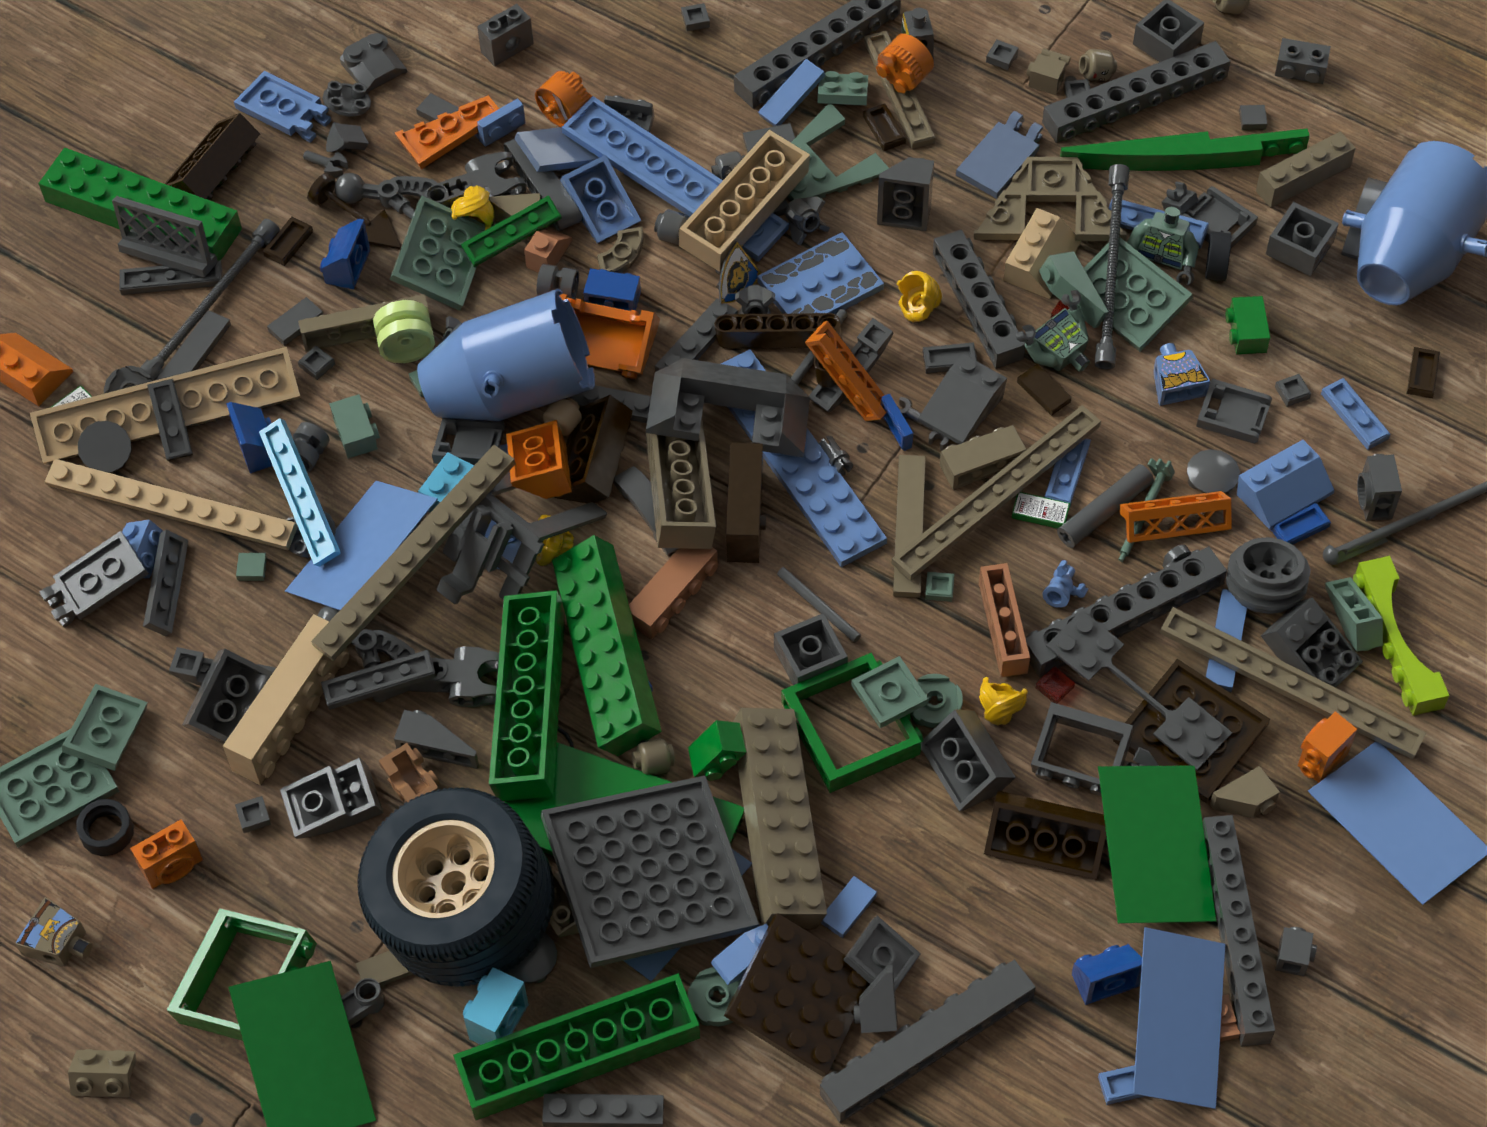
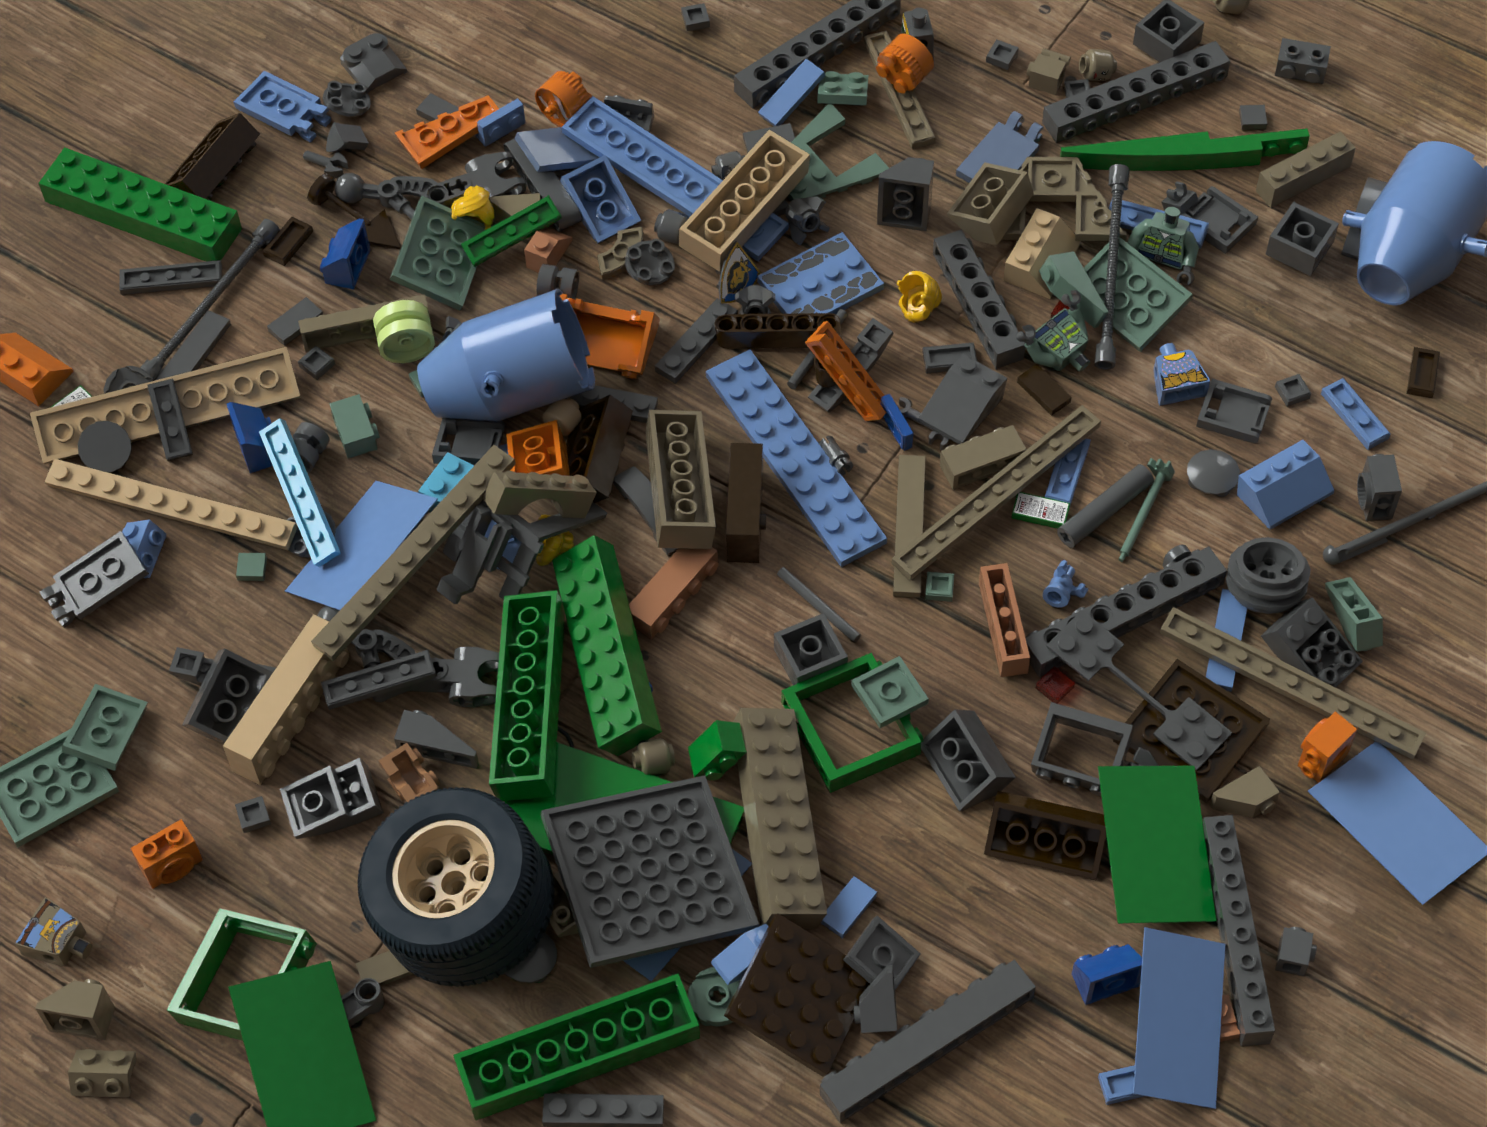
(78, 1010): none -> dark tan slope
(95, 810): black tyre -> none
(158, 247): dark grey fence -> none
(165, 583): dark grey plate -> none
(495, 1008): medium azure brick -> none
(505, 35): dark grey brick -> none
(513, 491): none -> dark tan arch
(612, 289): blue brick -> none
(649, 262): none -> dark grey dish
(687, 384): dark grey slope -> none
(884, 127): dark brown tile -> none
(946, 691): sand green plate -> none
(991, 202): none -> dark tan slope
(1000, 701): yellow hair -> none
(1177, 506): orange fence -> none
(1218, 256): black tyre -> none
(1248, 325): green brick -> none
(1301, 524): blue tile -> none
(1420, 686): lime arch -> none

